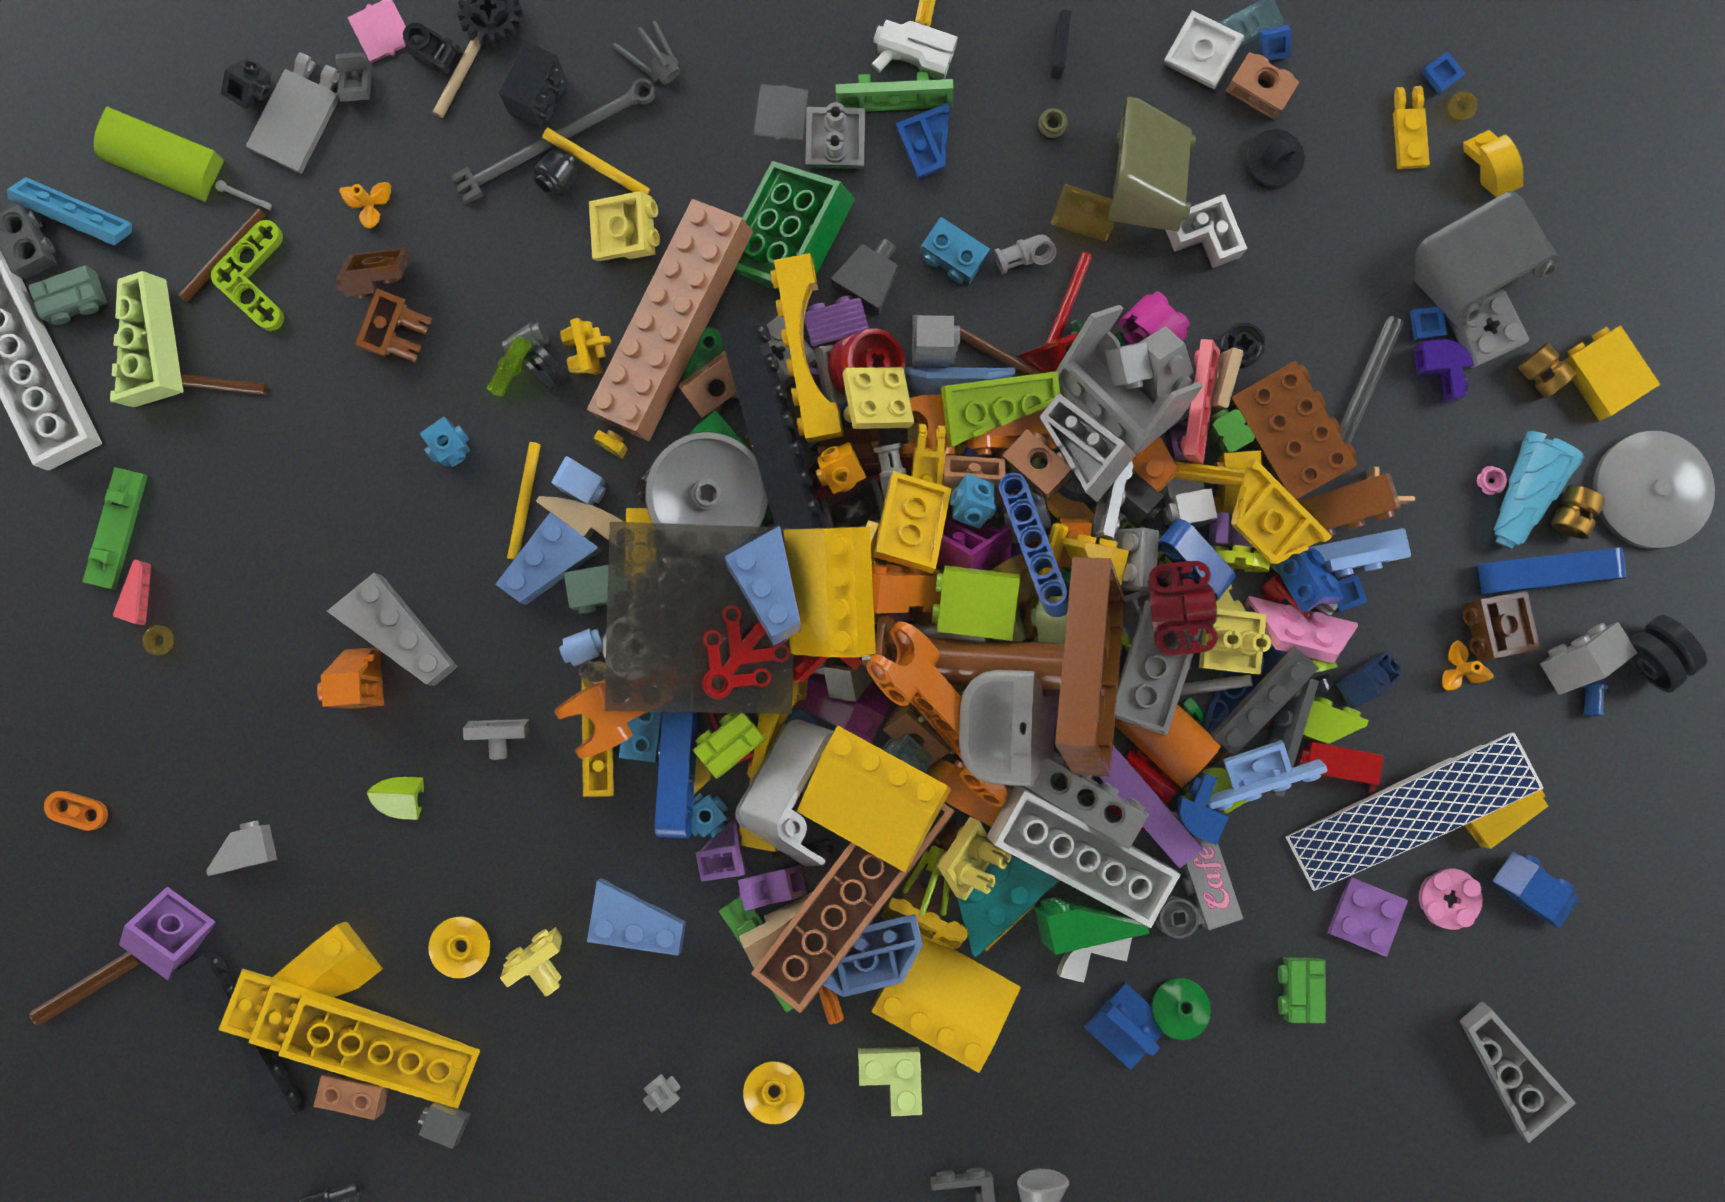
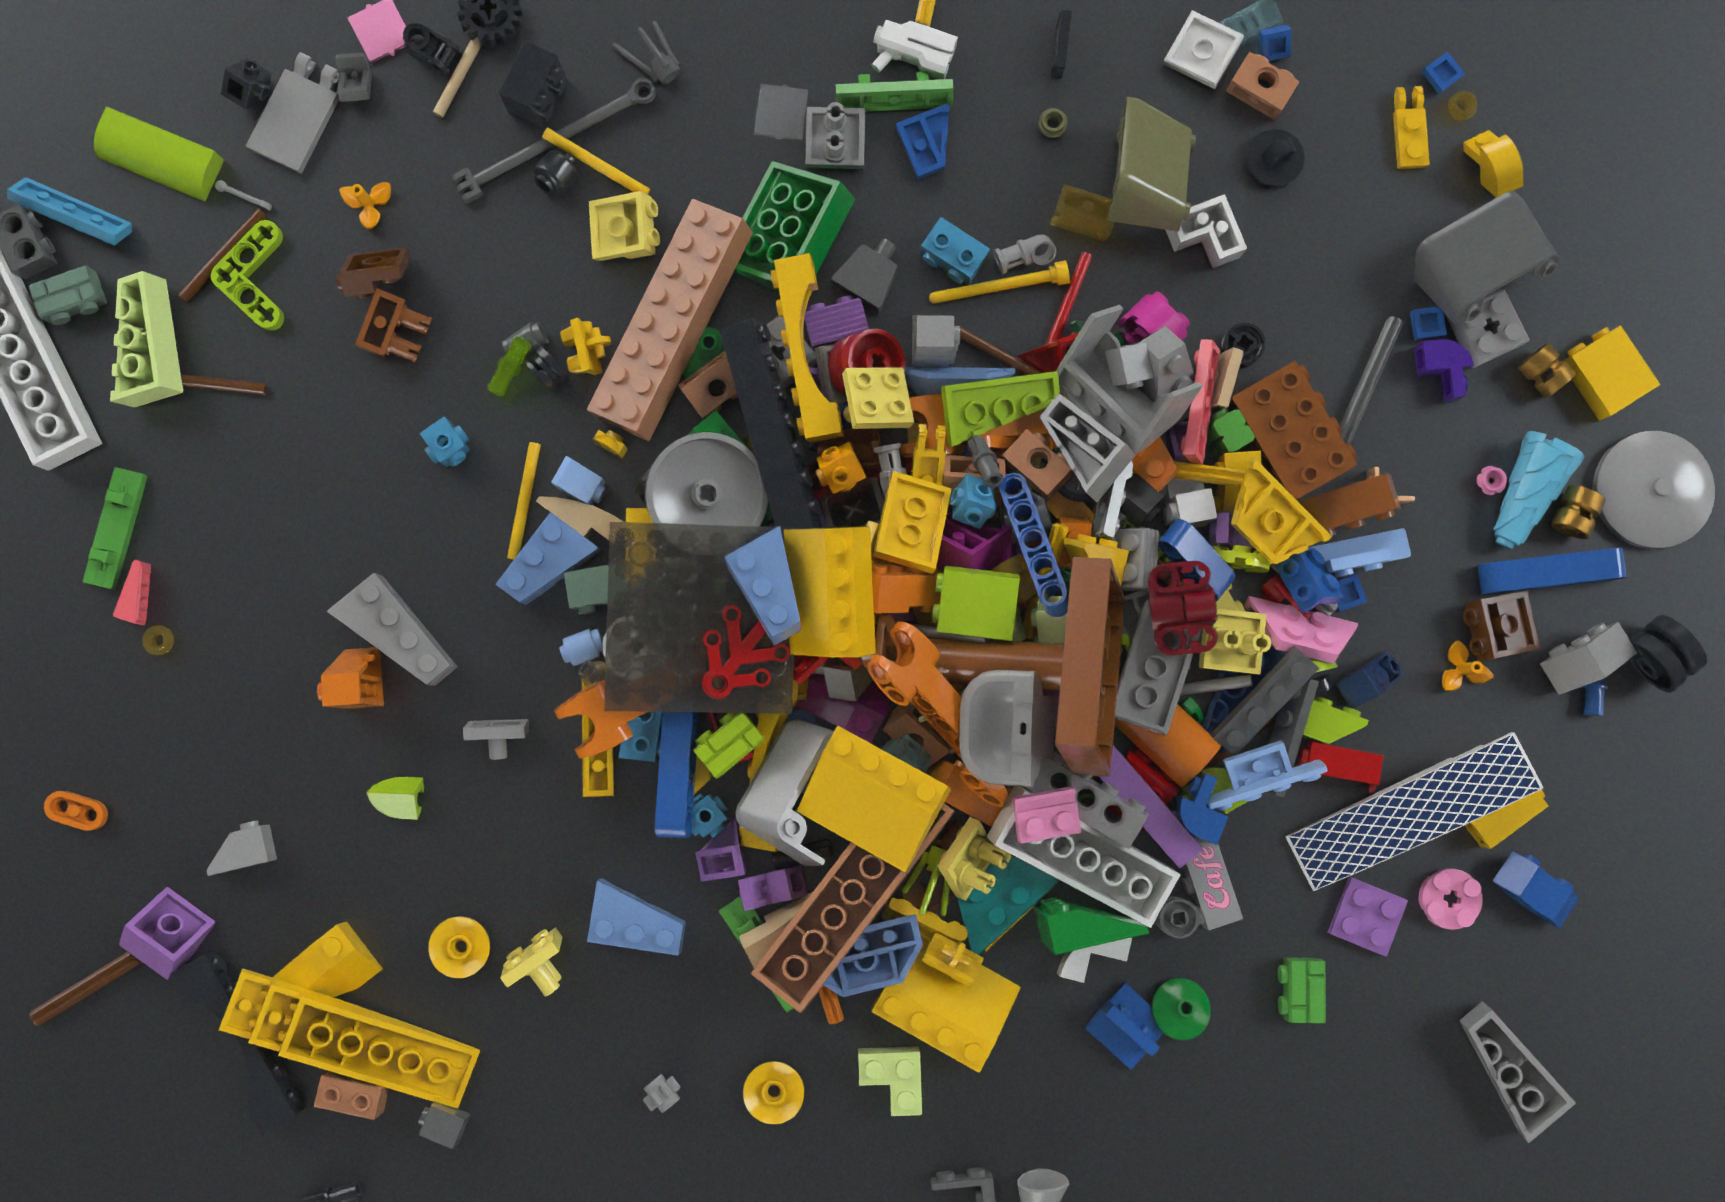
(952, 959): none -> yellow hips
(985, 461): none -> dark grey axle
(1046, 814): none -> bright pink plate
(1055, 274): none -> yellow piece

